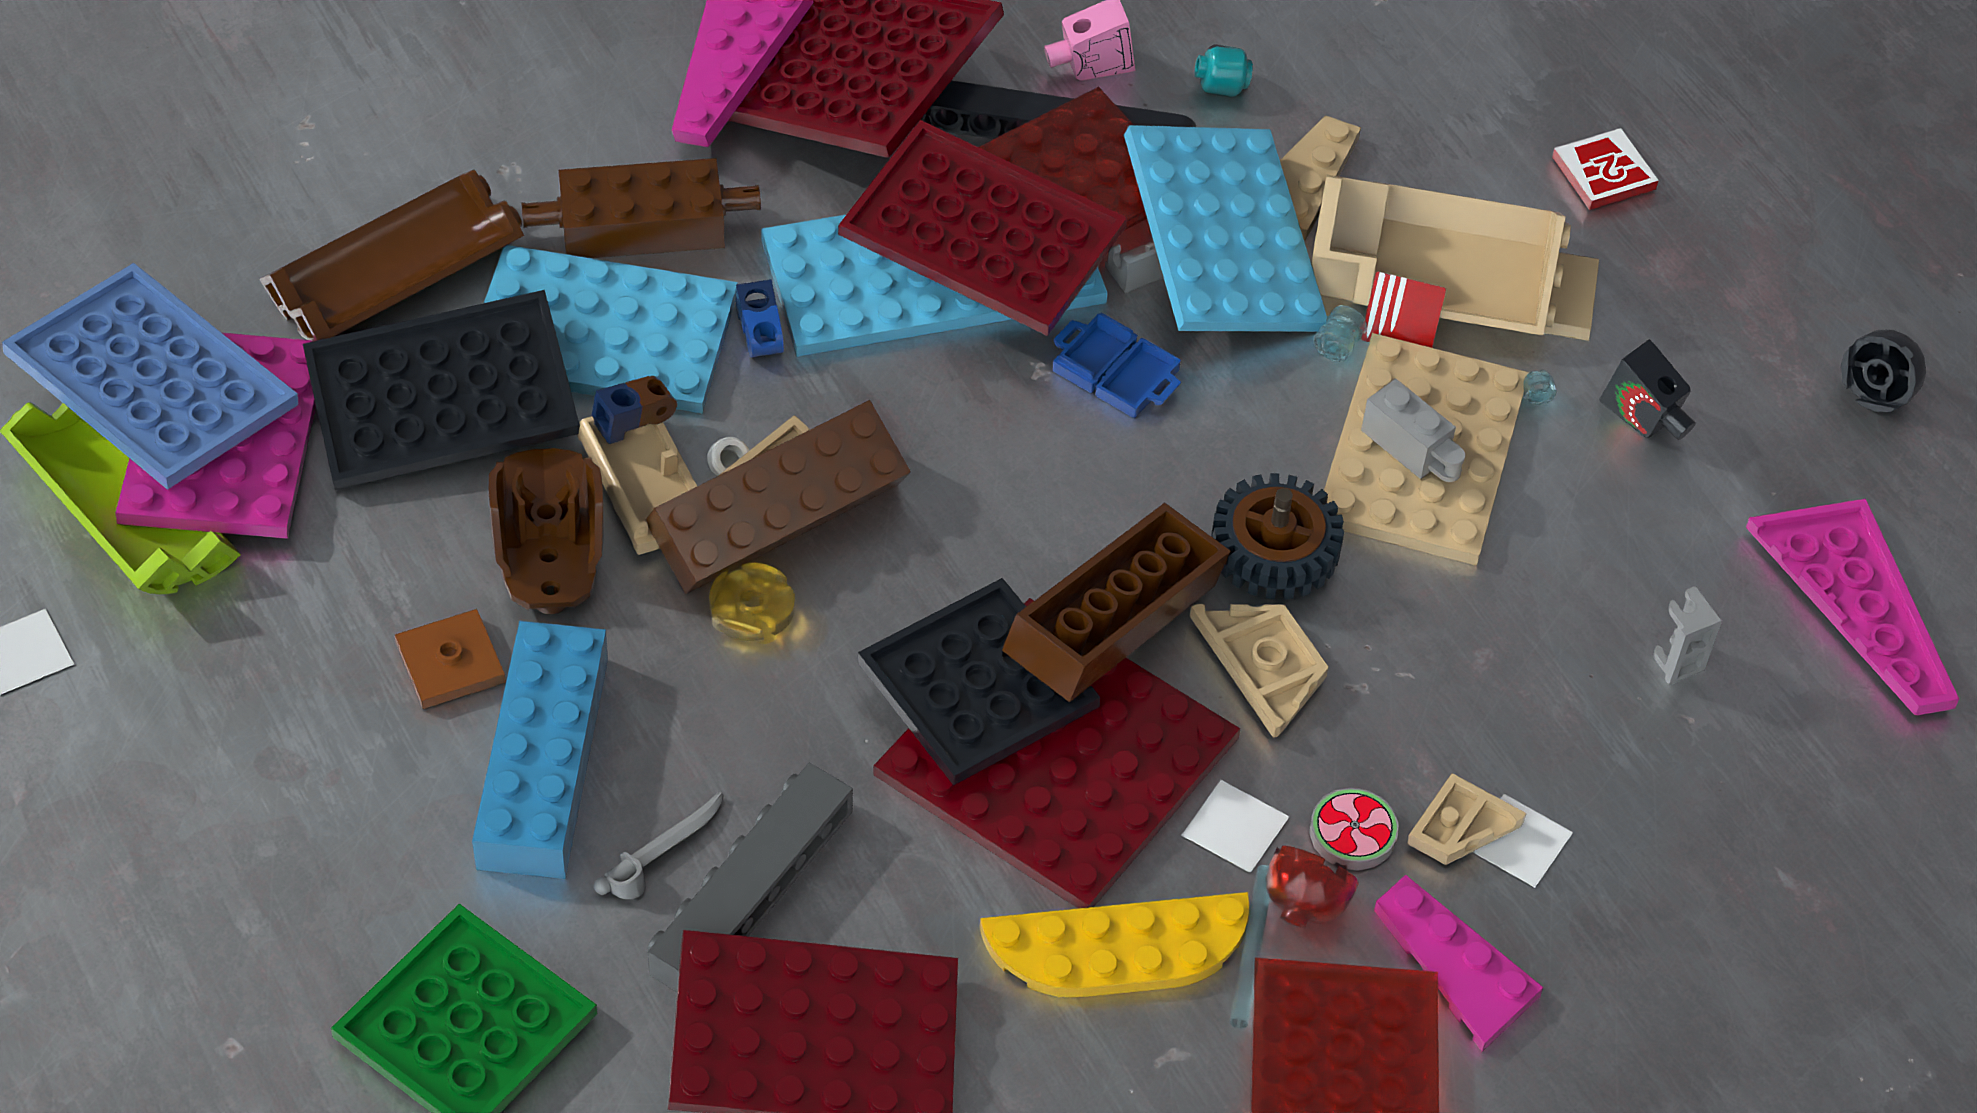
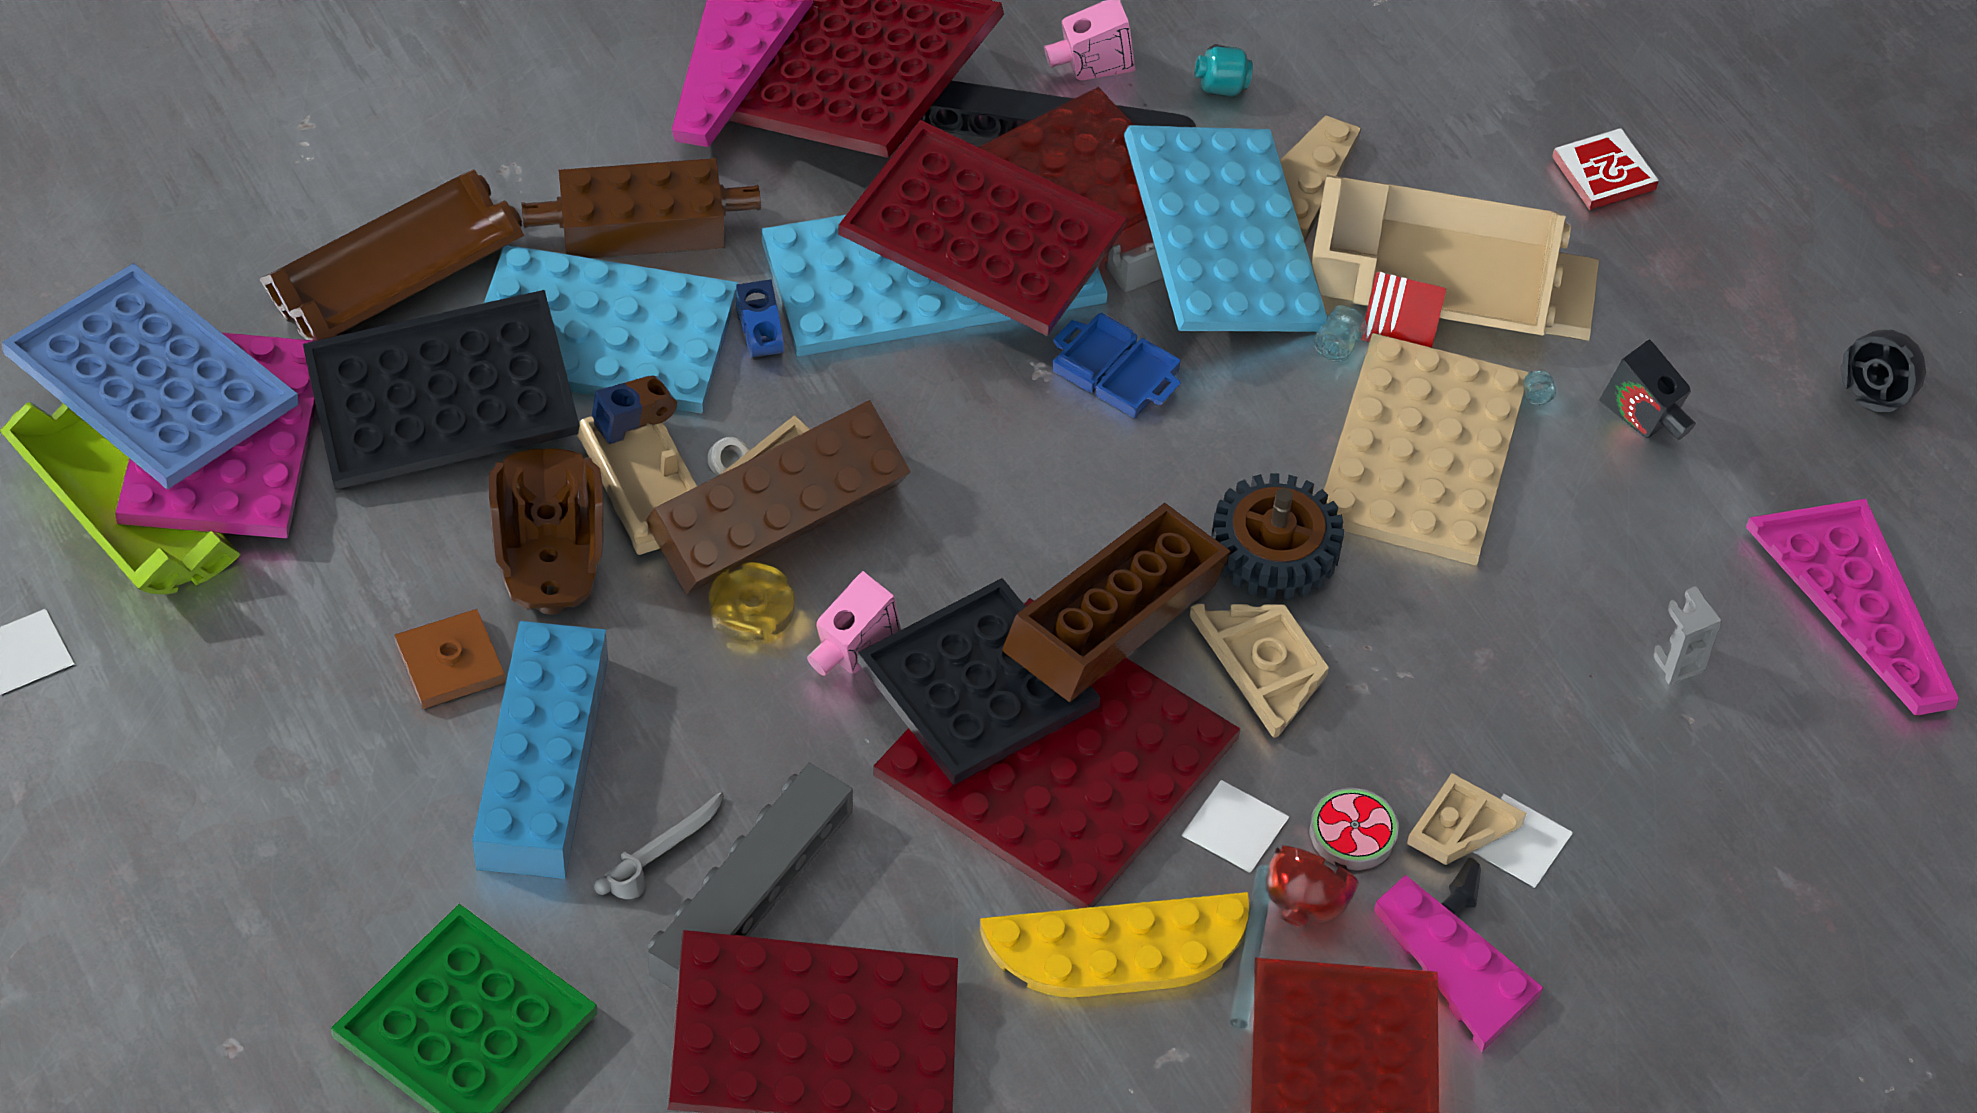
(852, 623): none -> bright pink torso
(1413, 432): light grey brick -> none
(1464, 887): none -> black bar

